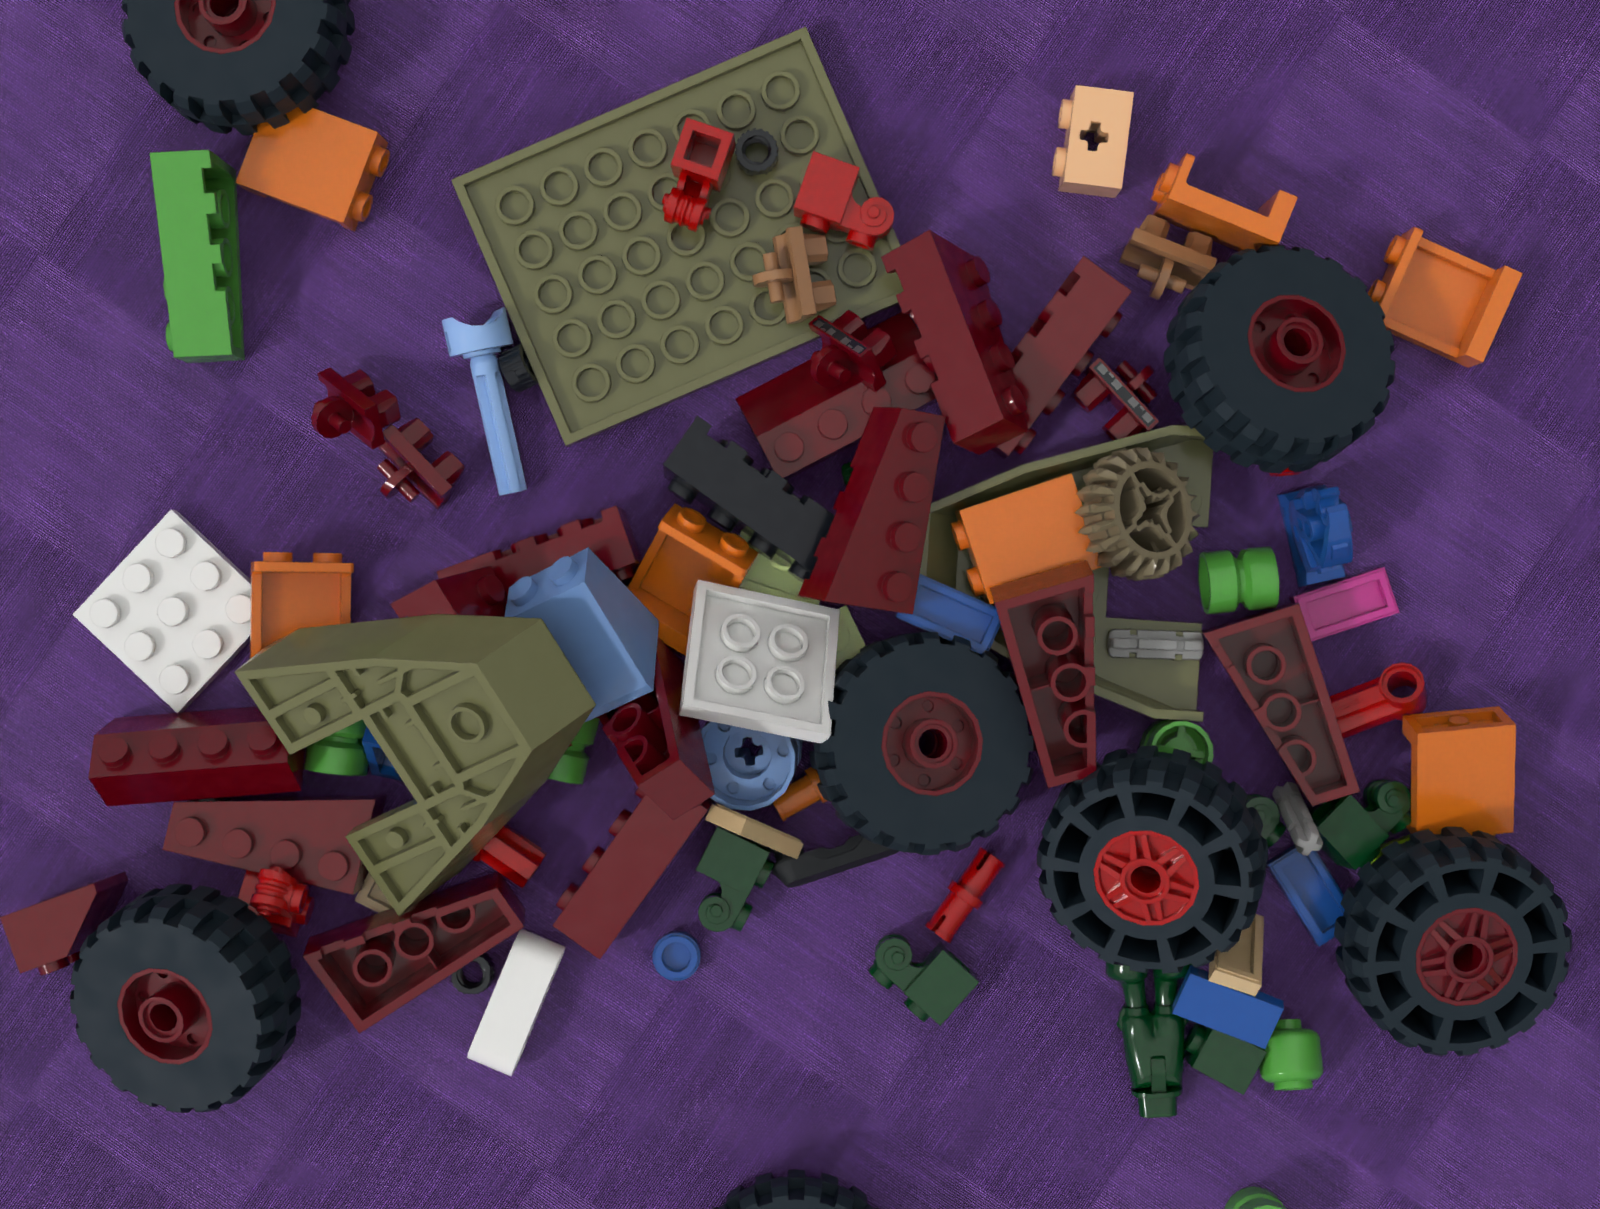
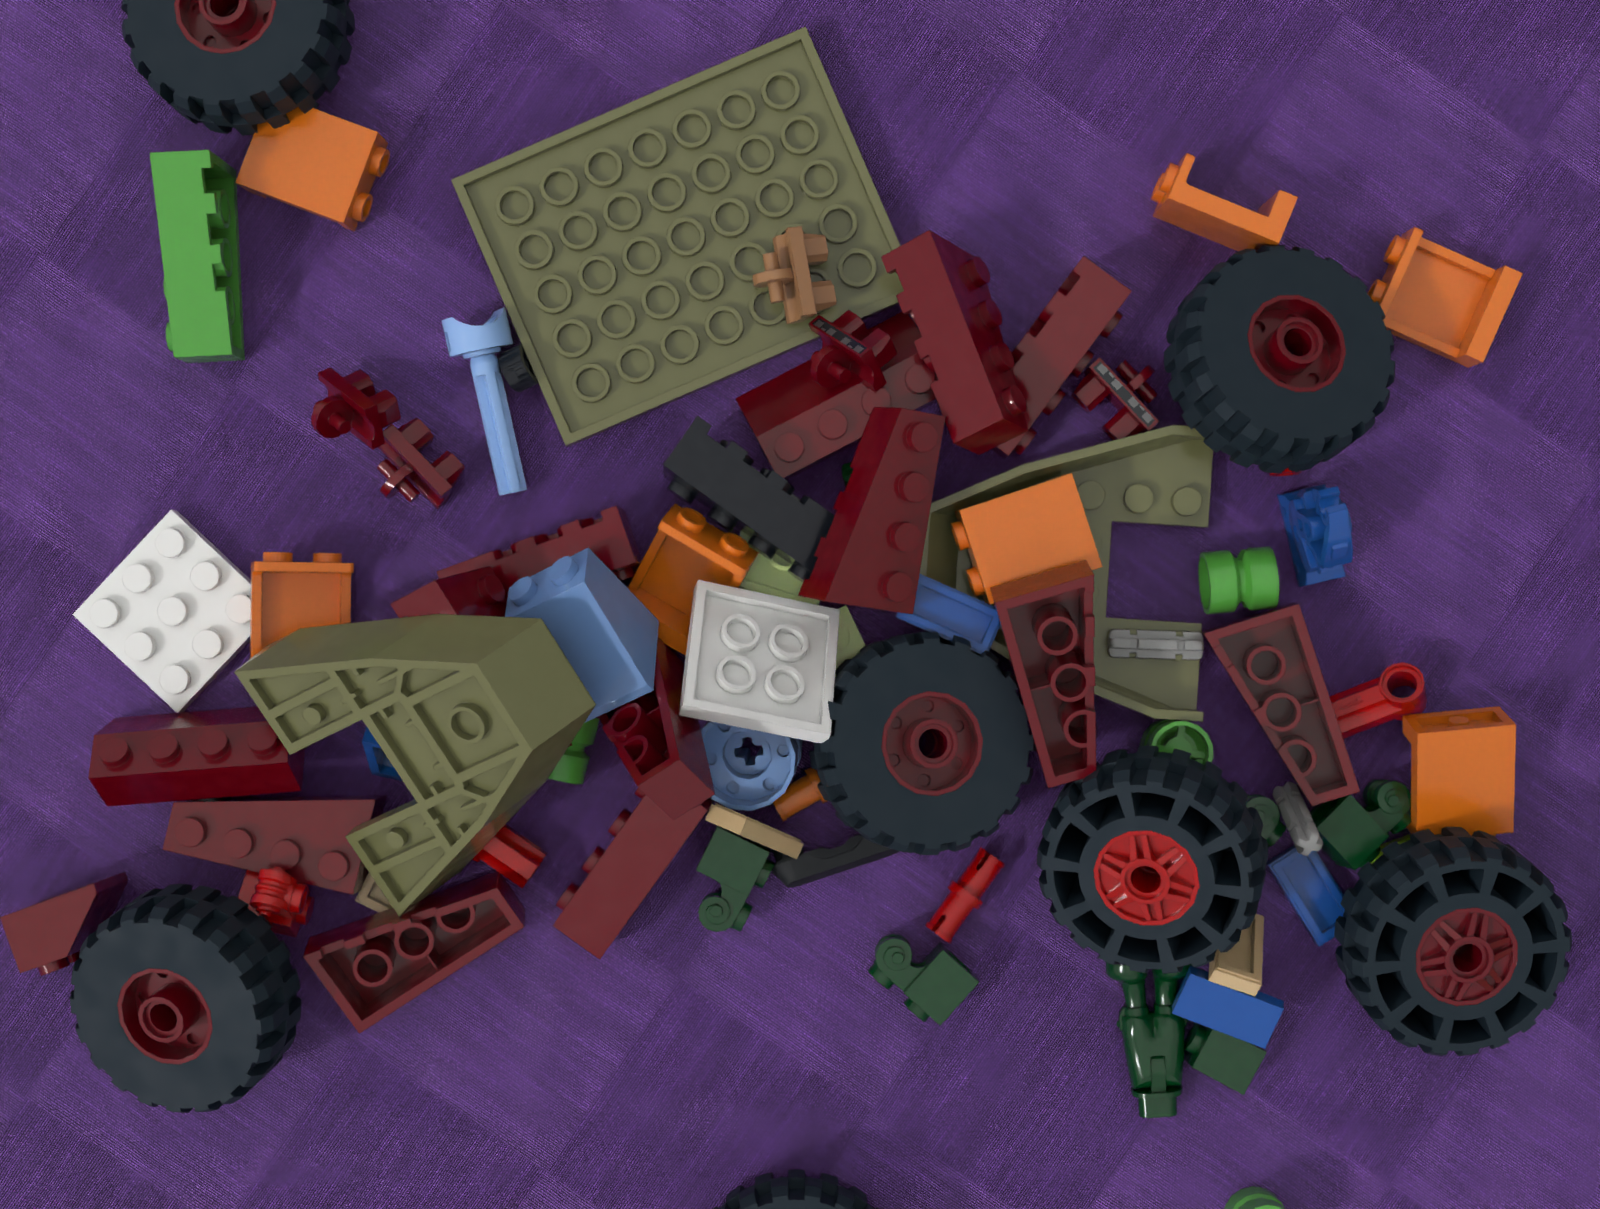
(339, 753): bright green wheel -> none
(465, 986): black axle -> none
(516, 1002): white beam -> none
(676, 955): blue tile -> none
(701, 166): red brick -> none
(752, 137): black axle -> none
(828, 203): red brick -> none
(1108, 117): light nougat brick -> none
(1137, 514): dark tan gear -> none
(1165, 261): medium nougat hips -> none
(1292, 1057): bright green head -> none
(1347, 603): dark pink tile -> none

